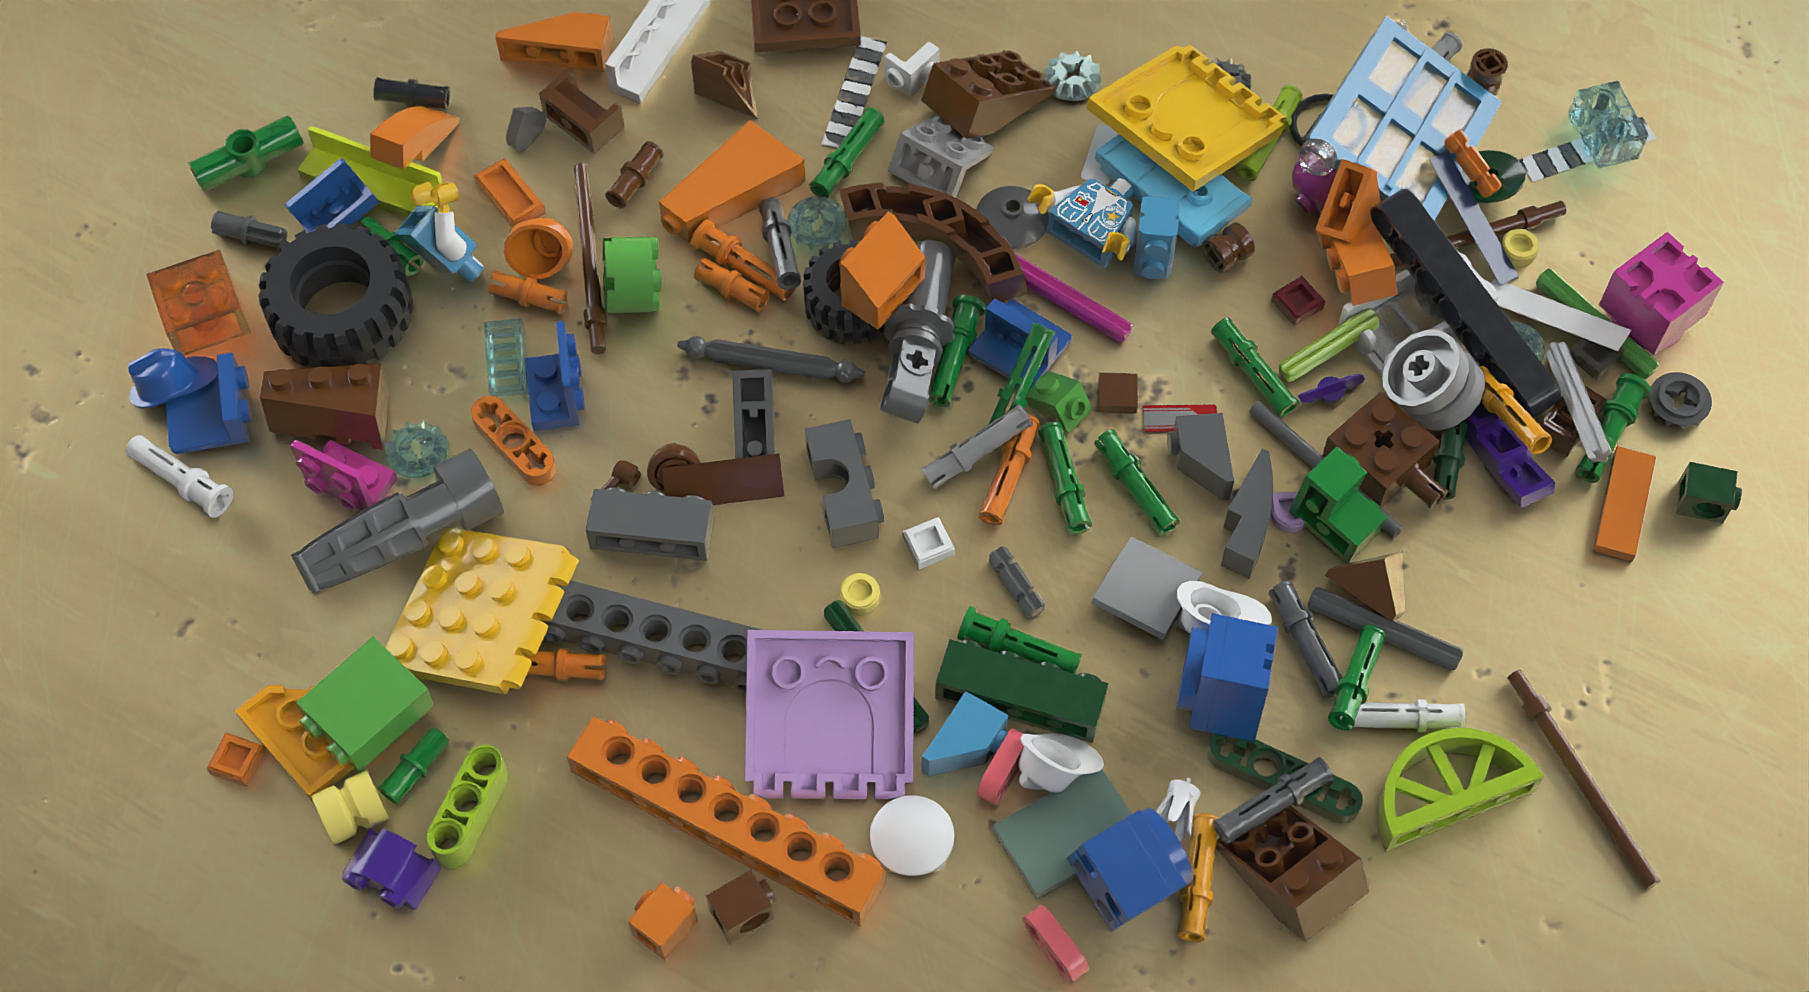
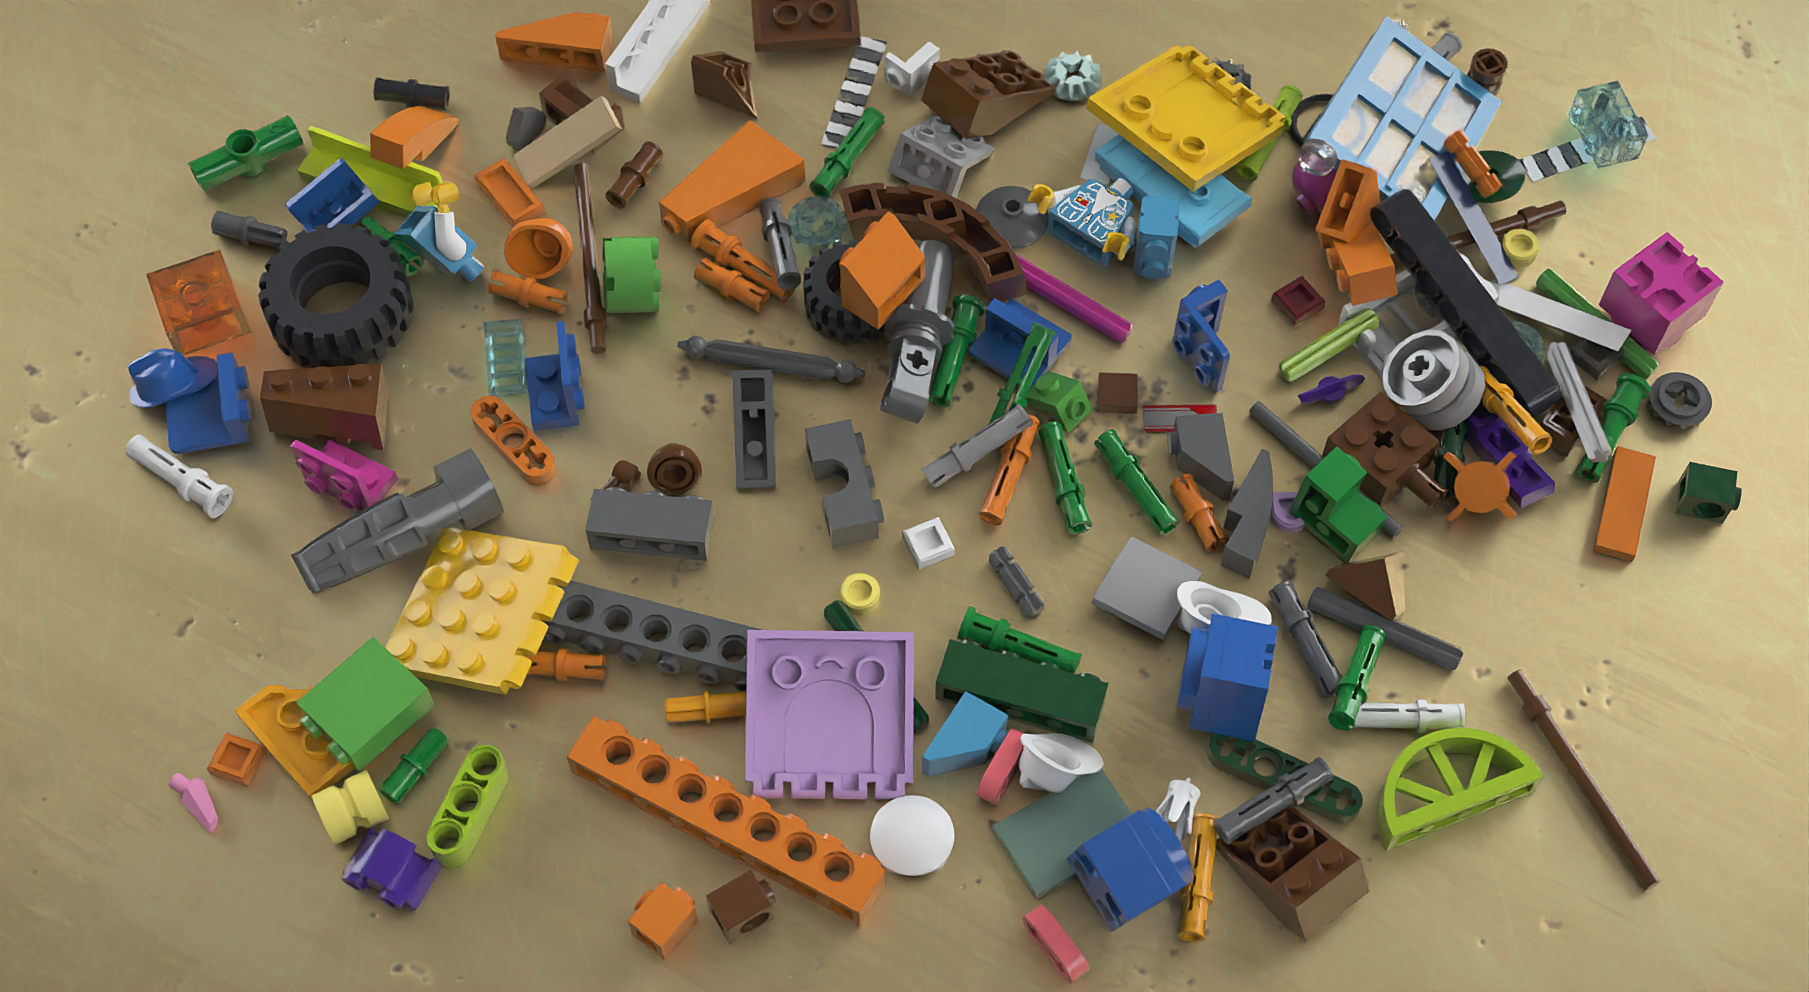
(196, 799): none -> bright pink bar
(404, 461): clear light blue gear -> none
(567, 142): none -> tan tile
(705, 707): none -> light orange axle
(727, 479): reddish brown sticker -> none
(1196, 337): none -> blue bracket
(1199, 512): none -> orange pin
(1227, 248): reddish brown wheel -> none
(1246, 350): green pin -> none
(1481, 486): none -> orange piece

